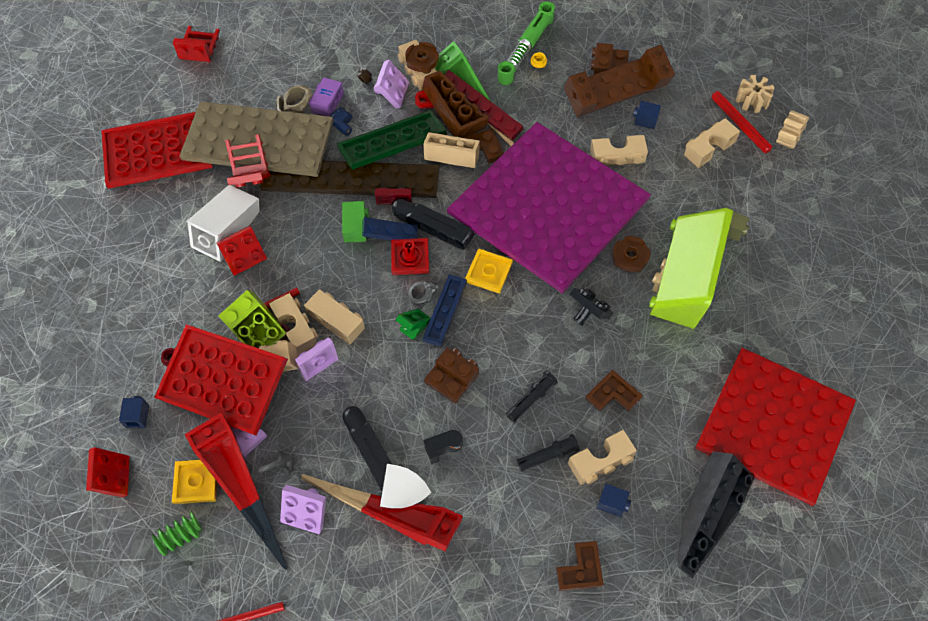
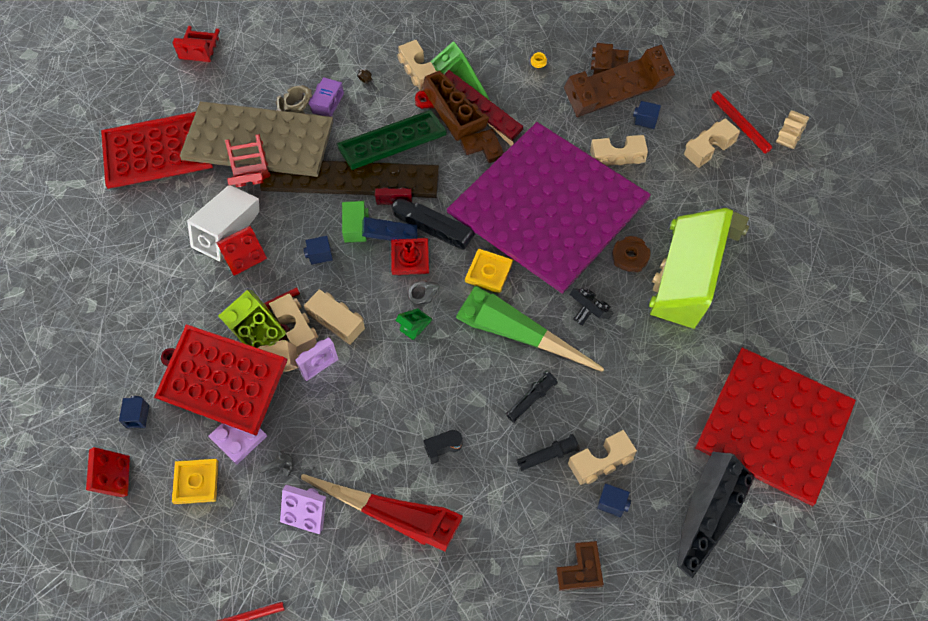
(178, 534): bright green piece -> none
(222, 456): red plate -> none
(318, 250): none -> dark blue brick
(341, 118): dark blue piece -> none
(367, 443): black piece -> none
(391, 84): lavender plate -> none
(402, 488): white sticker -> none
(422, 64): reddish brown plate -> none
(444, 310): dark blue plate -> none
(451, 150): tan brick -> none
(452, 374): reddish brown plate -> none
(496, 316): none -> bright green plate
(526, 42): bright green piece -> none
(615, 388): reddish brown plate -> none
(755, 93): tan gear -> none

